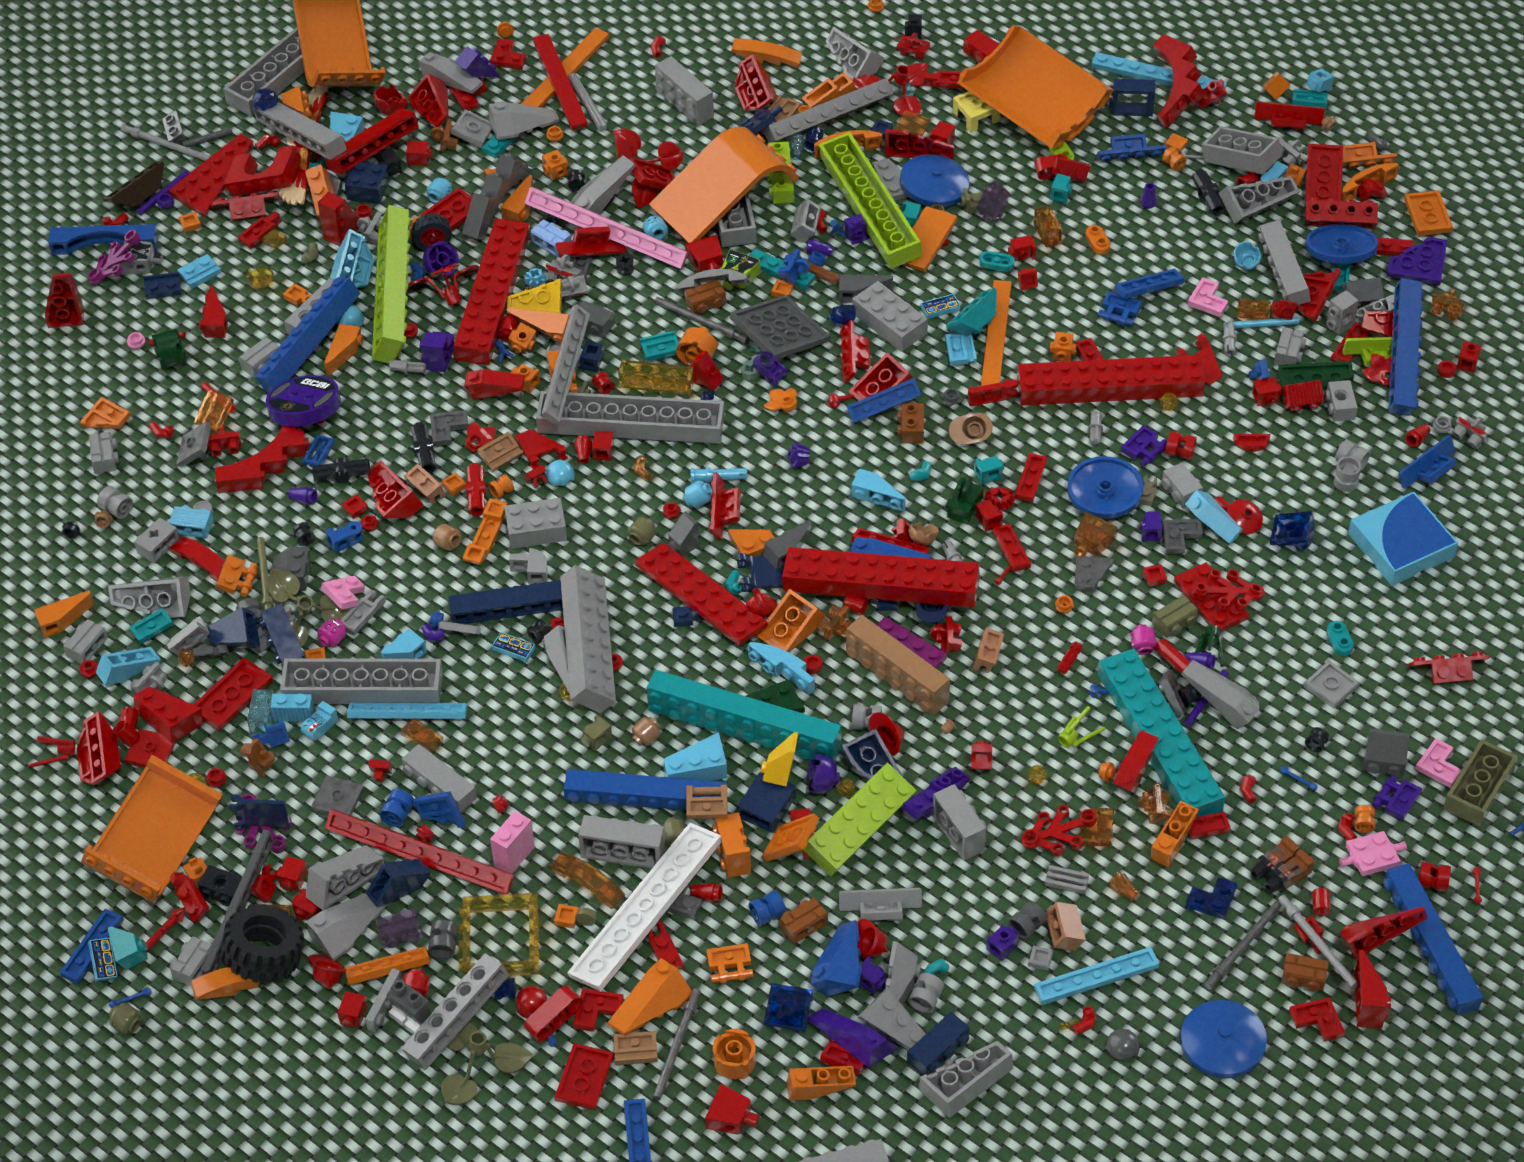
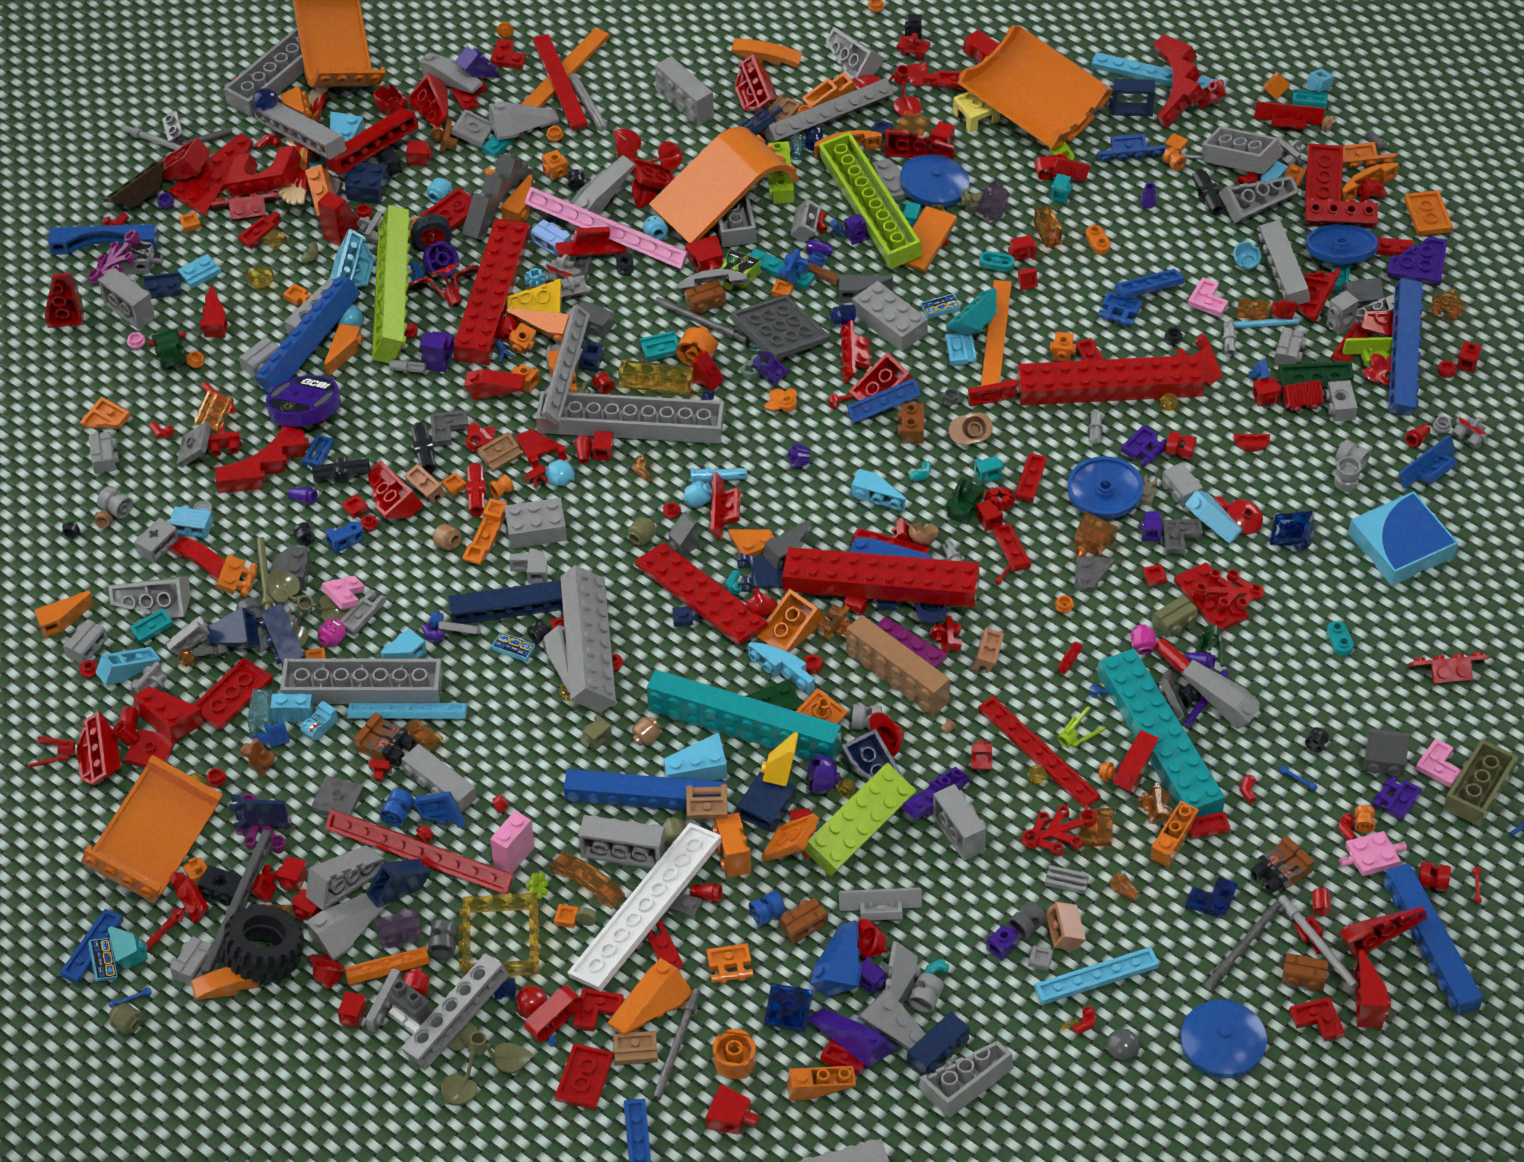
(126, 298): none -> light grey brick
(153, 200): dark purple bar -> none
(186, 161): none -> red slope
(195, 359): none -> orange plate
(383, 740): none -> hips
(538, 884): none -> lime plant
(658, 41): red arm -> none
(823, 707): none -> orange plate
(1039, 752): none -> red tile
(1173, 335): none -> black plate
(1331, 684): light grey tile -> none

